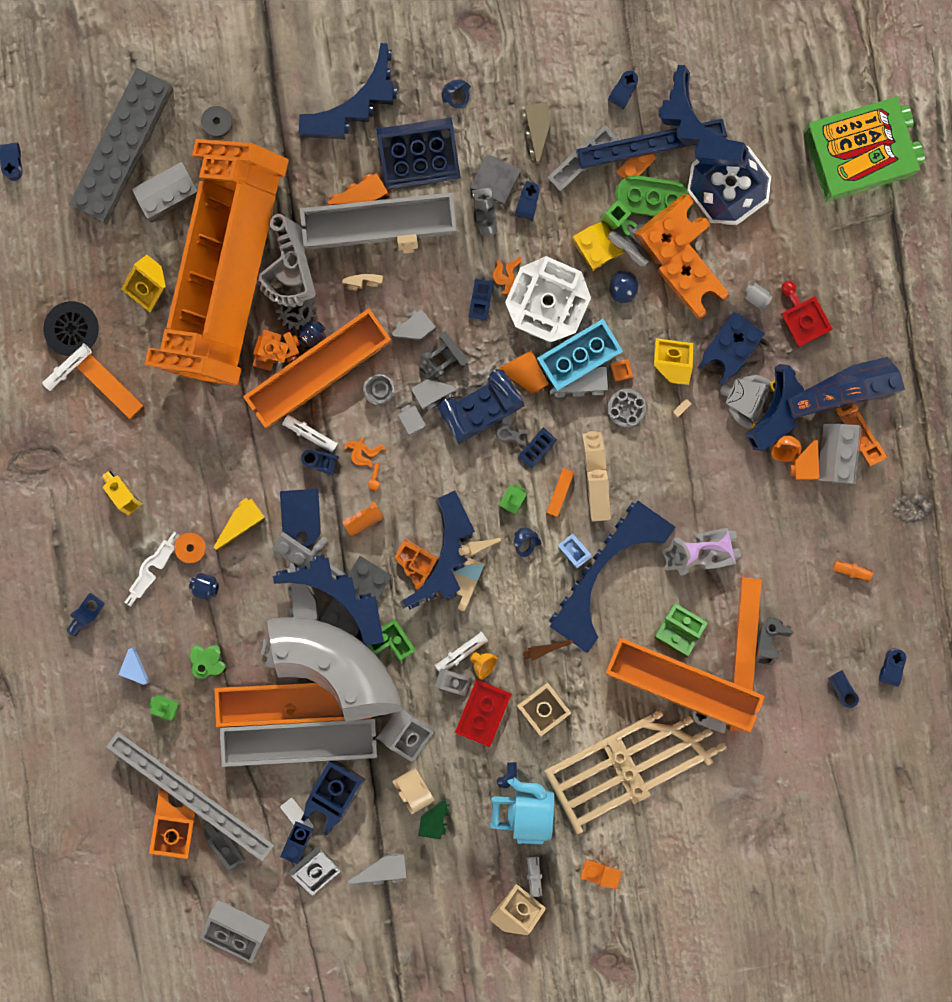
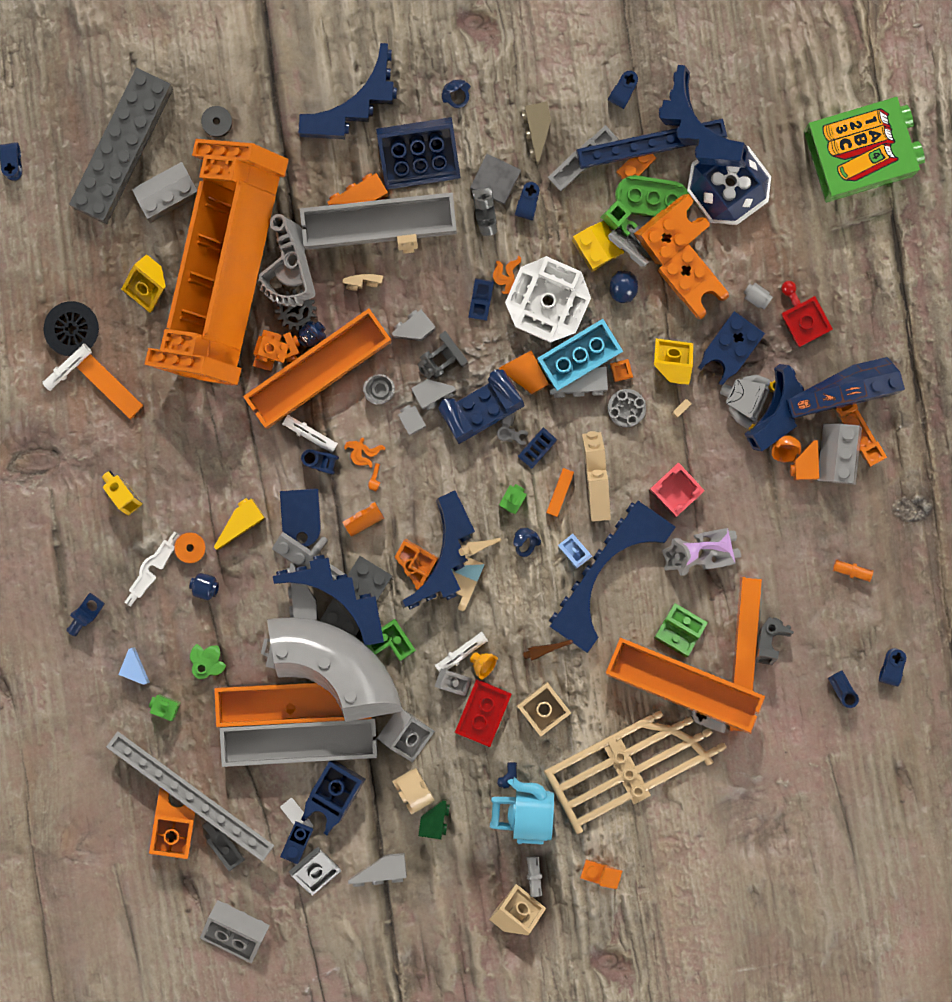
(676, 490): none -> coral container

